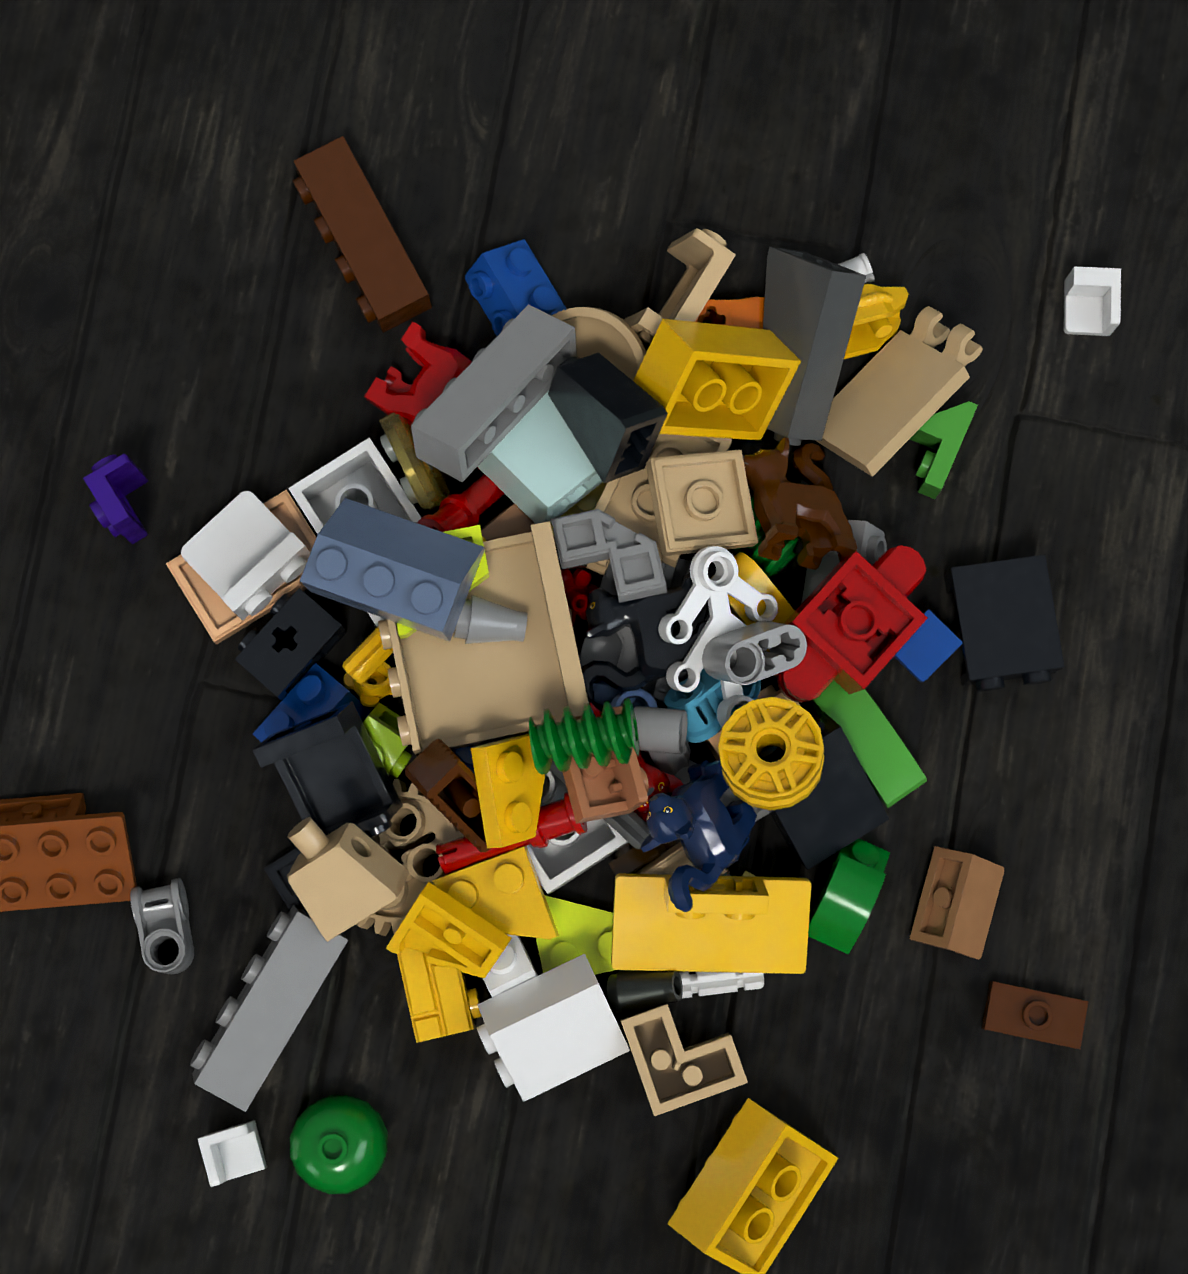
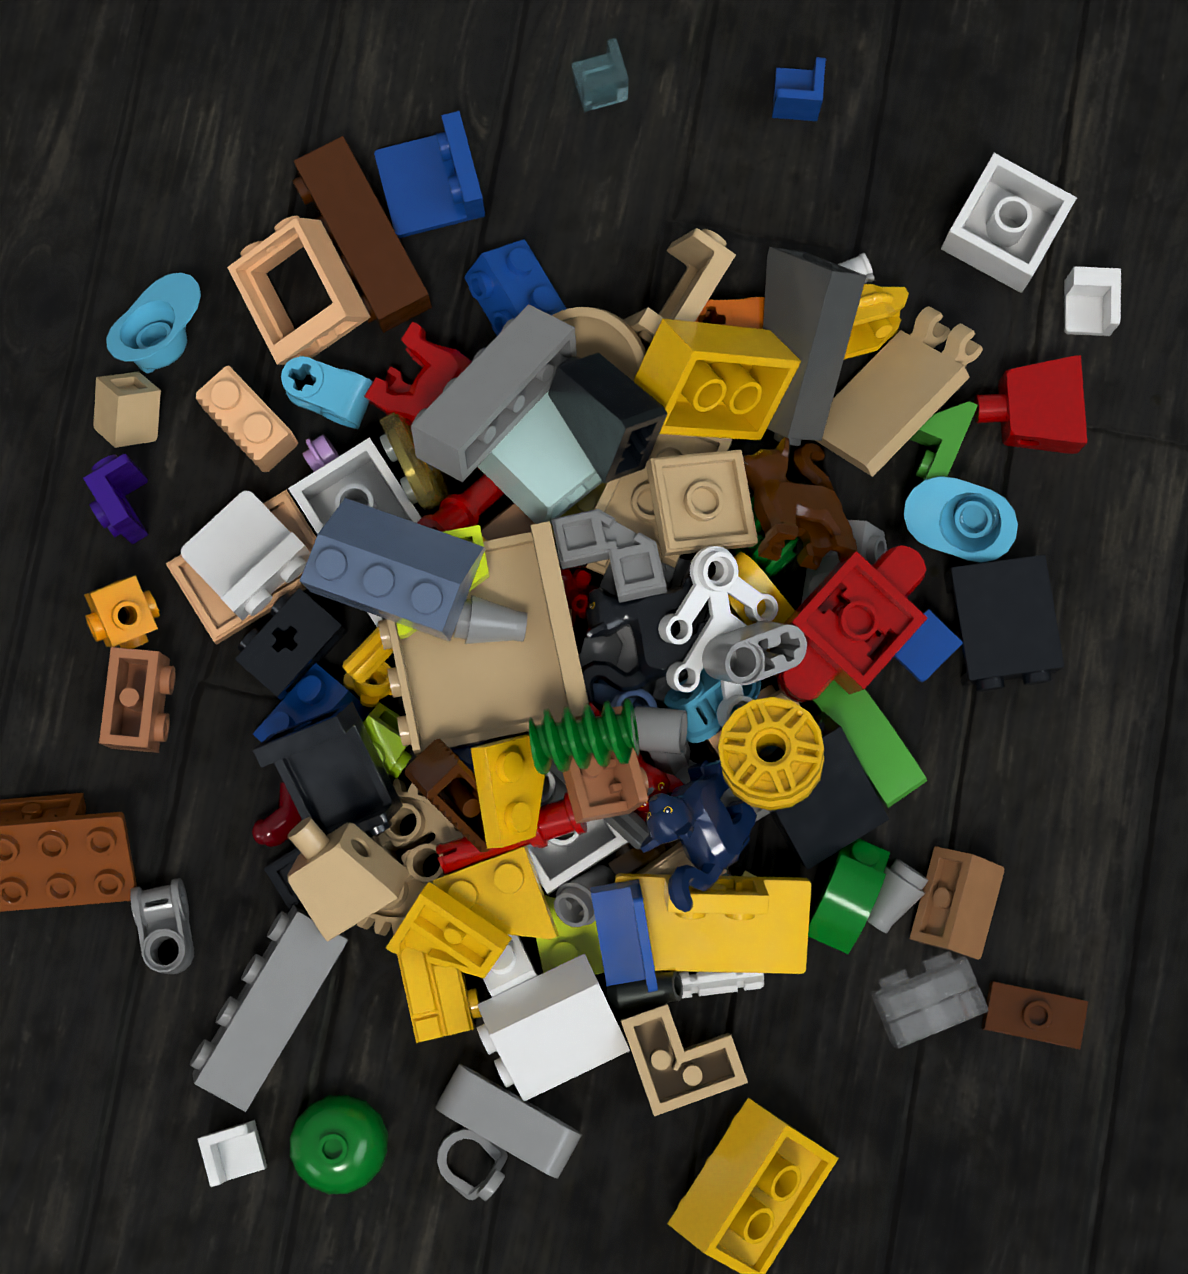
(107, 602): none -> light orange brick
(126, 409): none -> tan panel
(136, 700): none -> nougat brick
(155, 325): none -> medium azure piece
(246, 419): none -> light nougat brick
(265, 306): none -> light nougat window
(276, 827): none -> dark red arm
(319, 452): none -> lavender plate
(335, 392): none -> medium azure piece
(431, 180): none -> blue bracket
(494, 1178): none -> light grey piece
(508, 1121): none -> light grey beam
(574, 898): none -> light grey cone
(602, 78): none -> clear light blue panel
(623, 933): none -> blue panel
(799, 92): none -> blue panel
(899, 892): none -> light grey cone
(928, 1000): none -> clear brick
(961, 519): none -> medium azure piece
(1008, 223): none -> white brick
(1039, 406): none -> red torso

